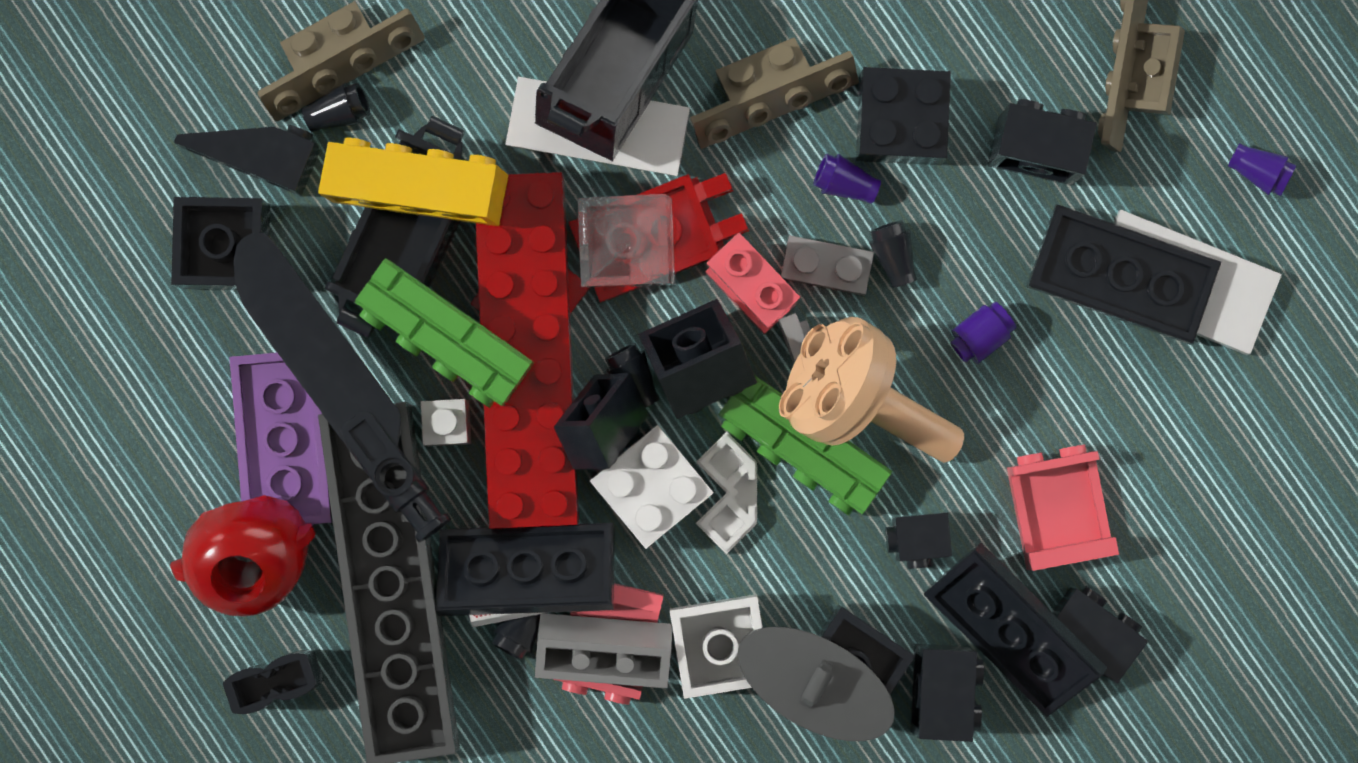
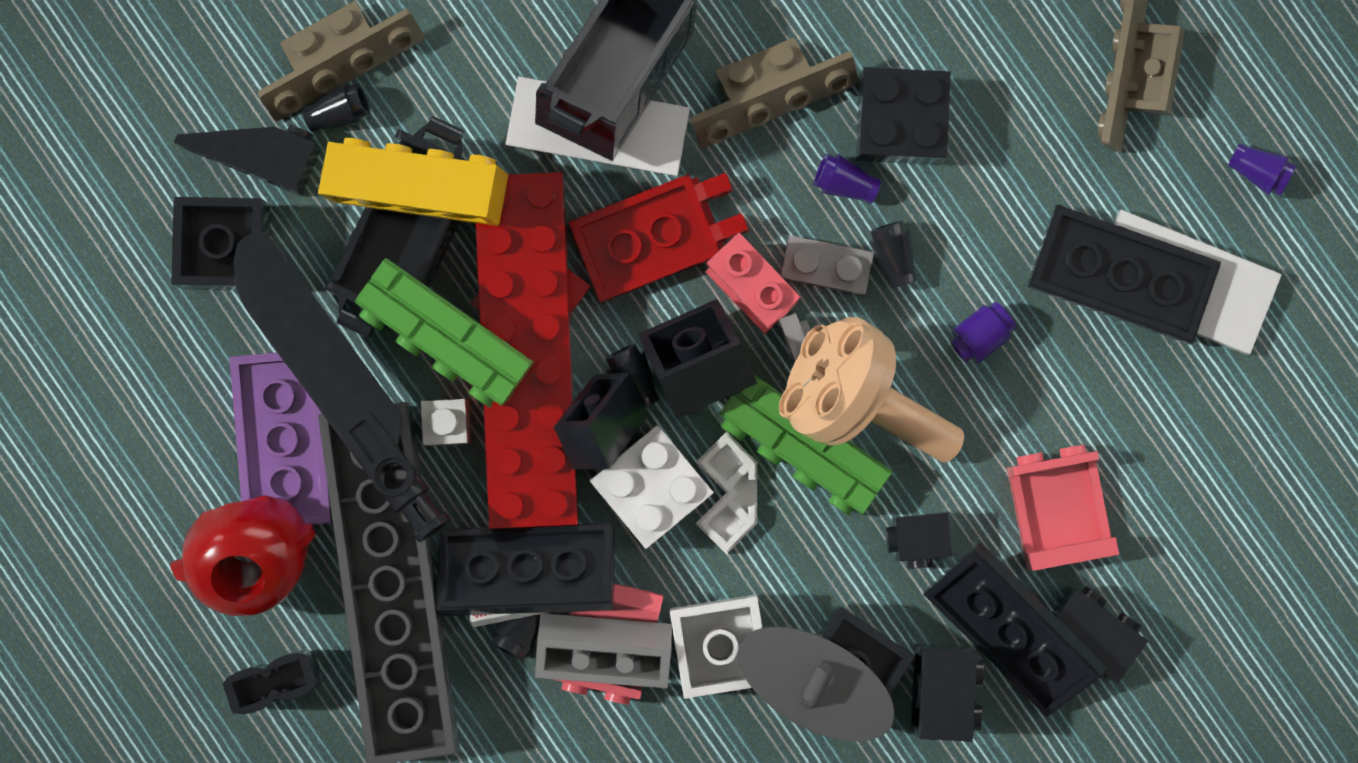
(626, 241): clear slope -> none
(1042, 142): black brick -> none

